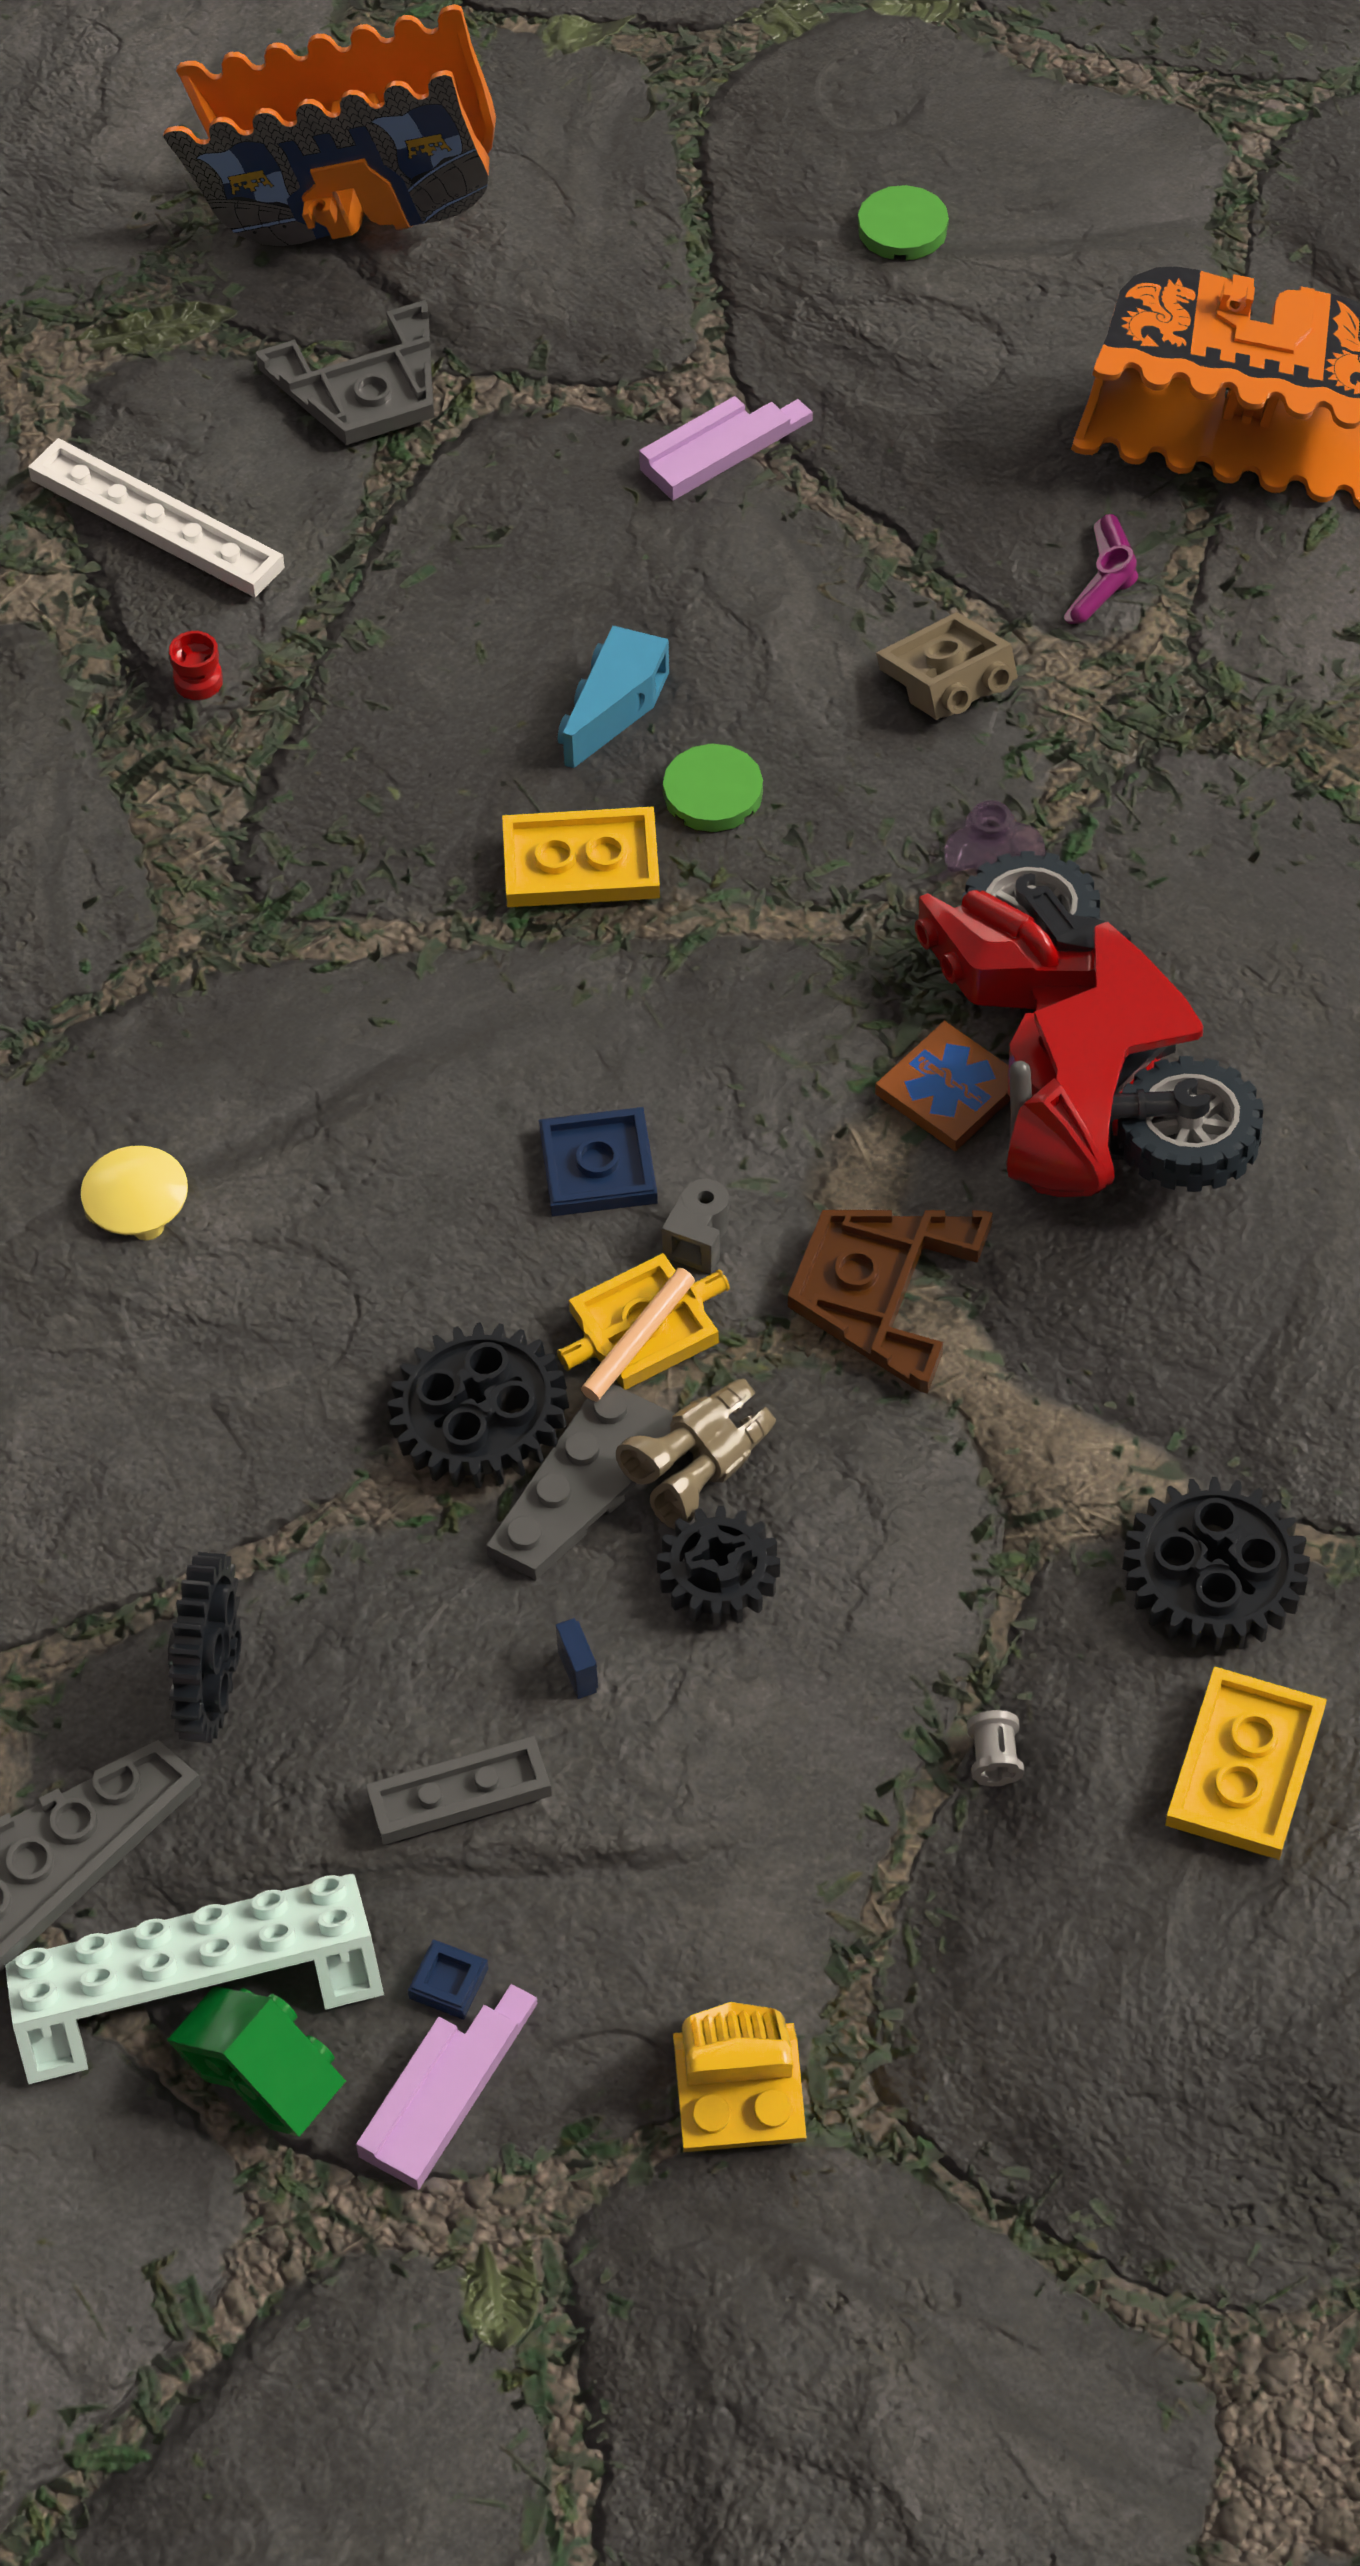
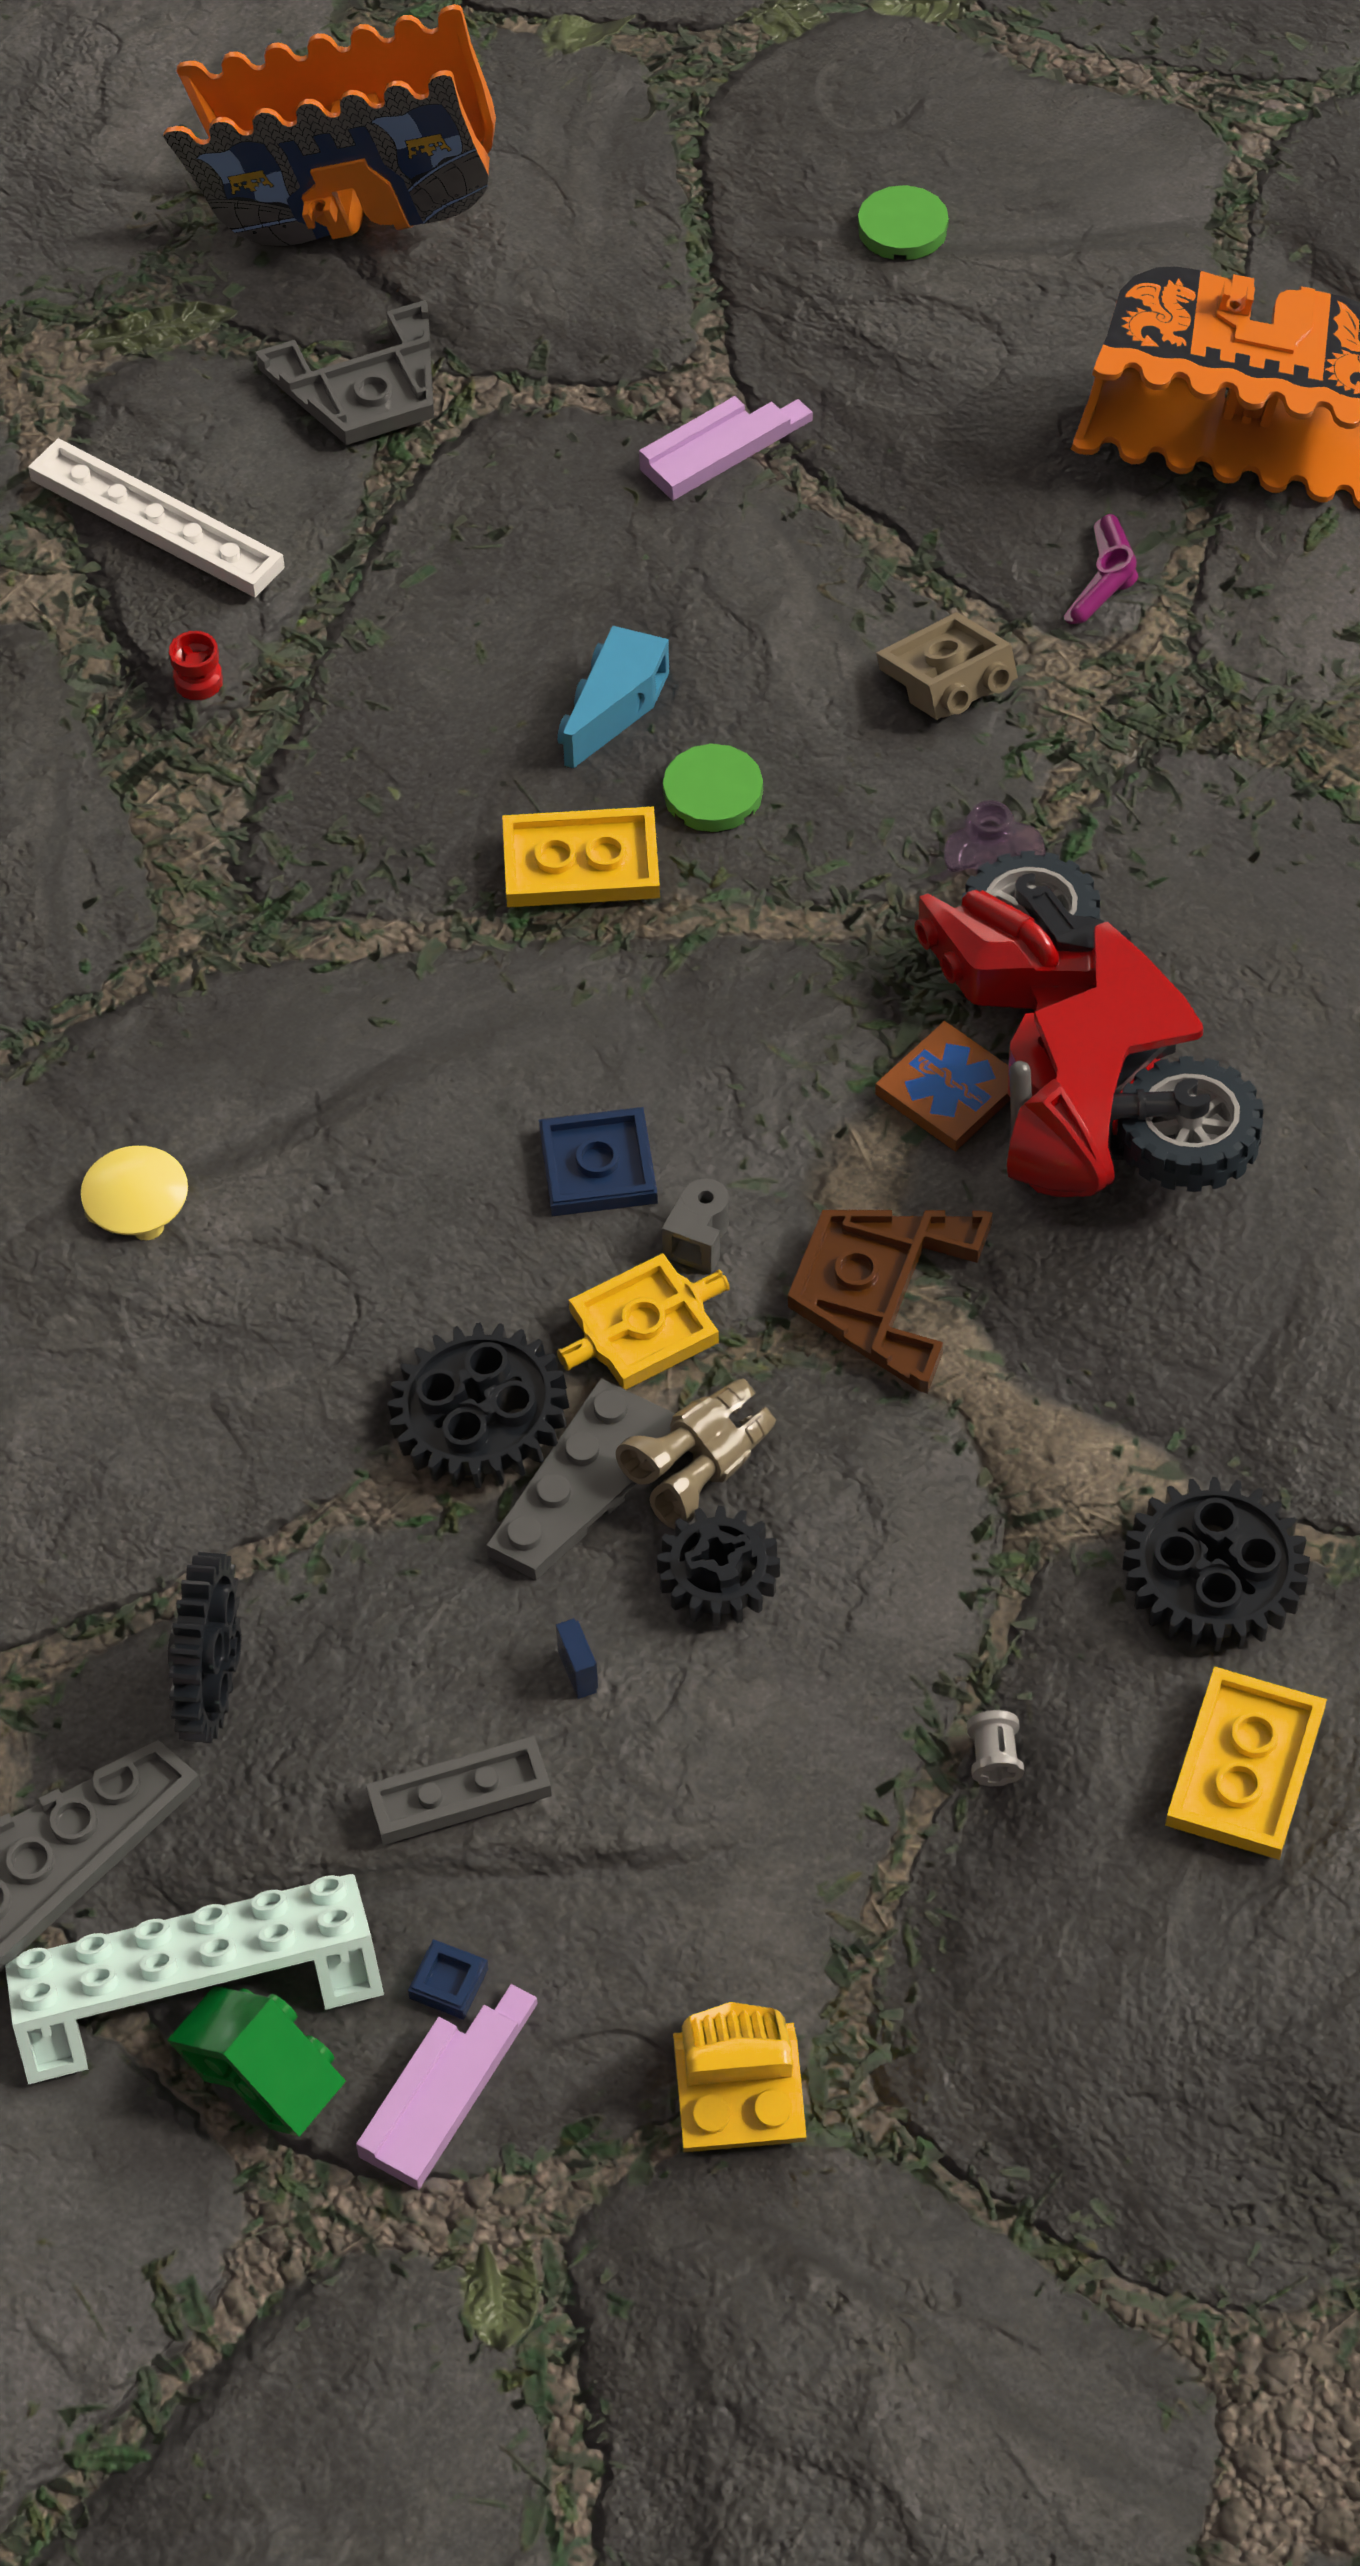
(637, 1334): light nougat bar -> none

